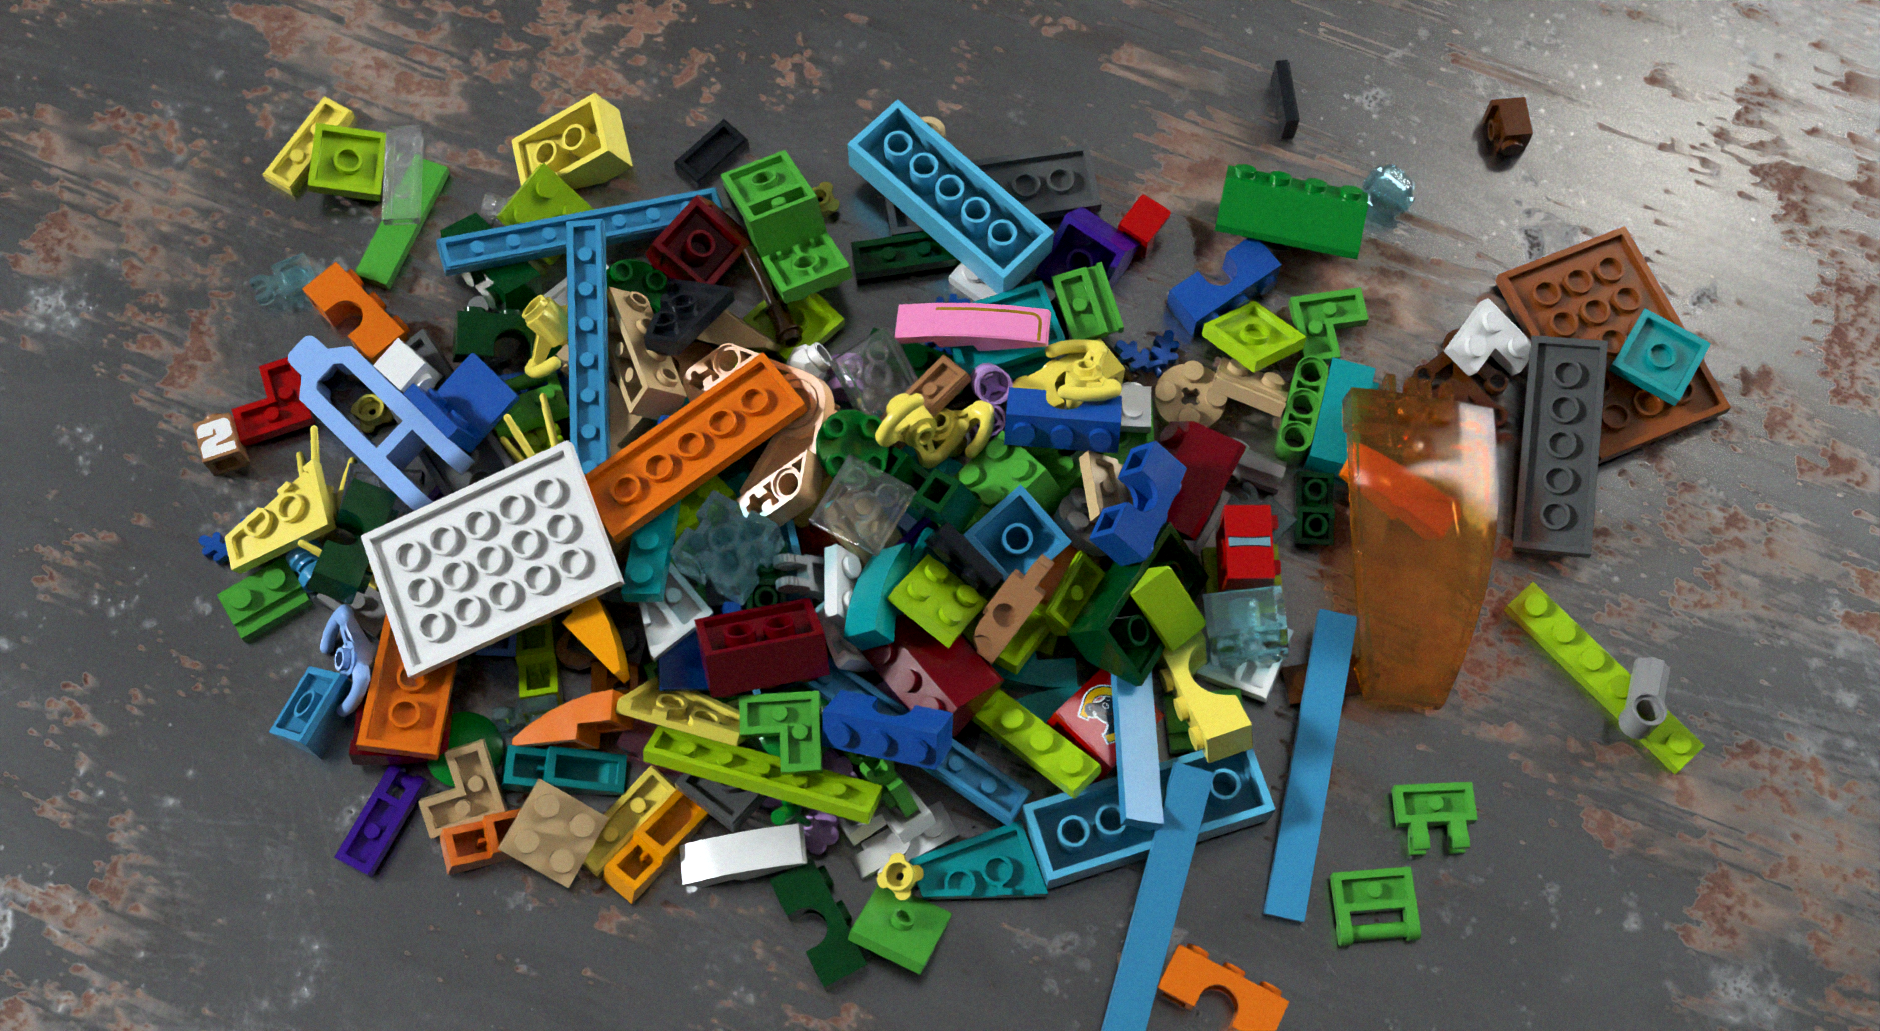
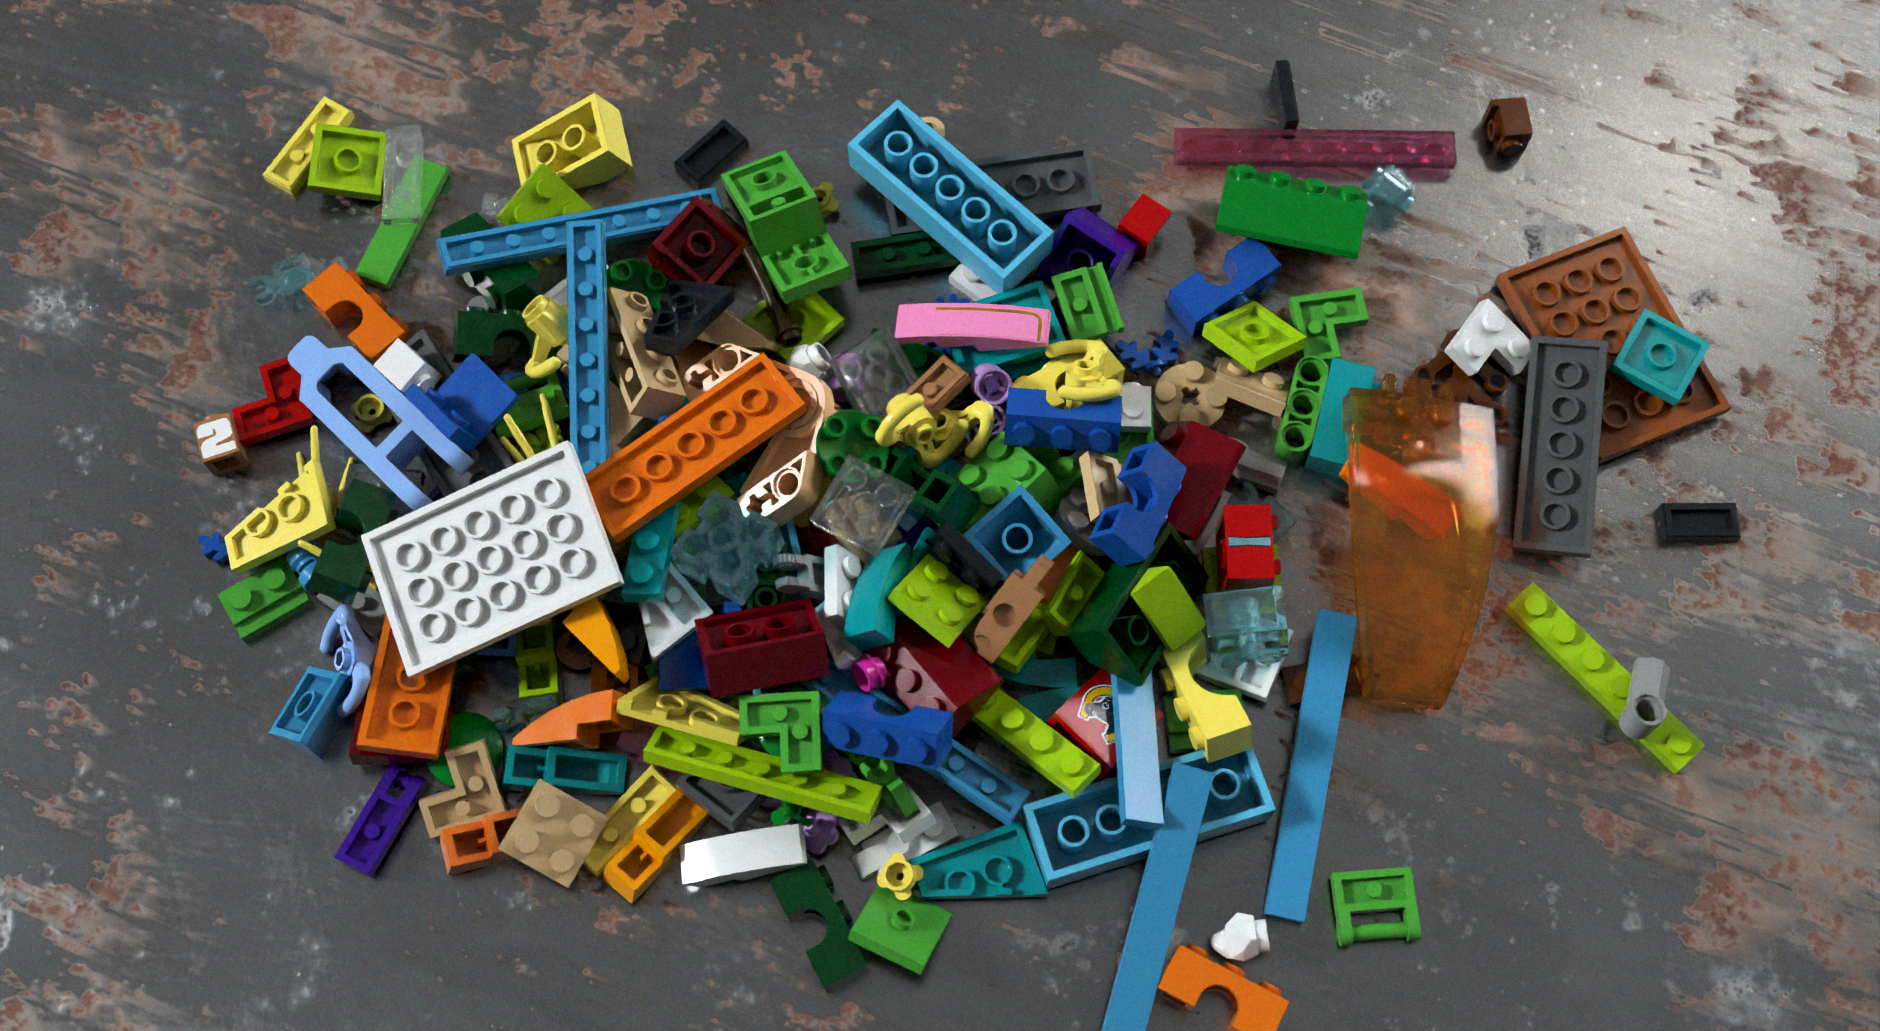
(869, 673): none -> dark pink plate
(1241, 938): none -> white rock
(1314, 148): none -> clear pink plate
(1314, 508): dark green slope -> none
(1435, 805): bright green plate -> none
(1699, 522): none -> black tile

